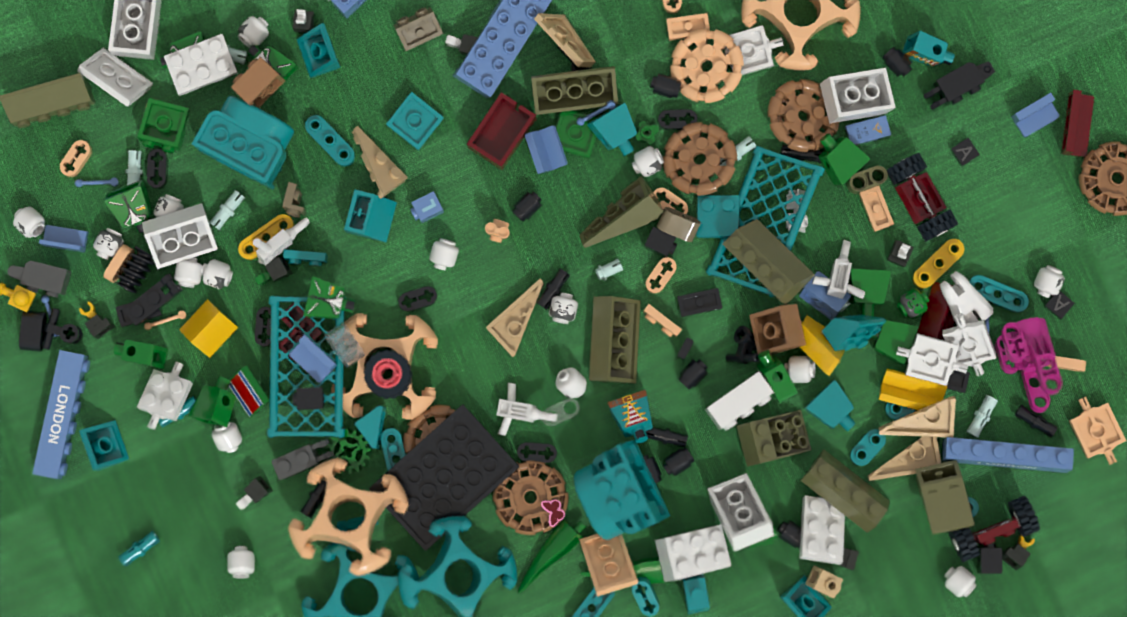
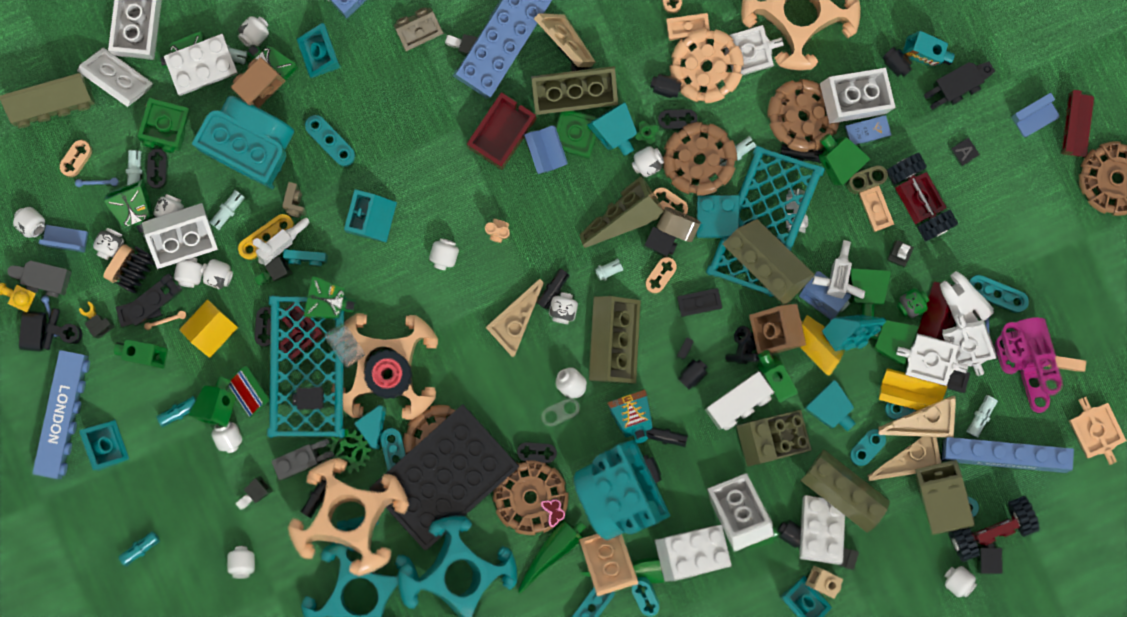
(164, 395): white plate -> none
(303, 21): pearl dark grey piece -> none
(312, 359): medium blue panel -> none
(379, 165): tan wing -> none
(414, 121): teal plate -> none
(419, 303): black beam -> none
(426, 207): medium blue brick -> none
(520, 411): white piece -> none
(526, 206): black brick -> none
(610, 105): medium blue hinge -> none
(668, 326): light nougat plate -> none
(678, 462): black brick -> none
(695, 594): teal torso -> none
(800, 369): white head -> none
(932, 270): yellow plate -> none
(1017, 555): pearl dark grey piece -> none
(1036, 421): black pin -> none
(1049, 281): white head -> none
(1059, 305): black tile -> none

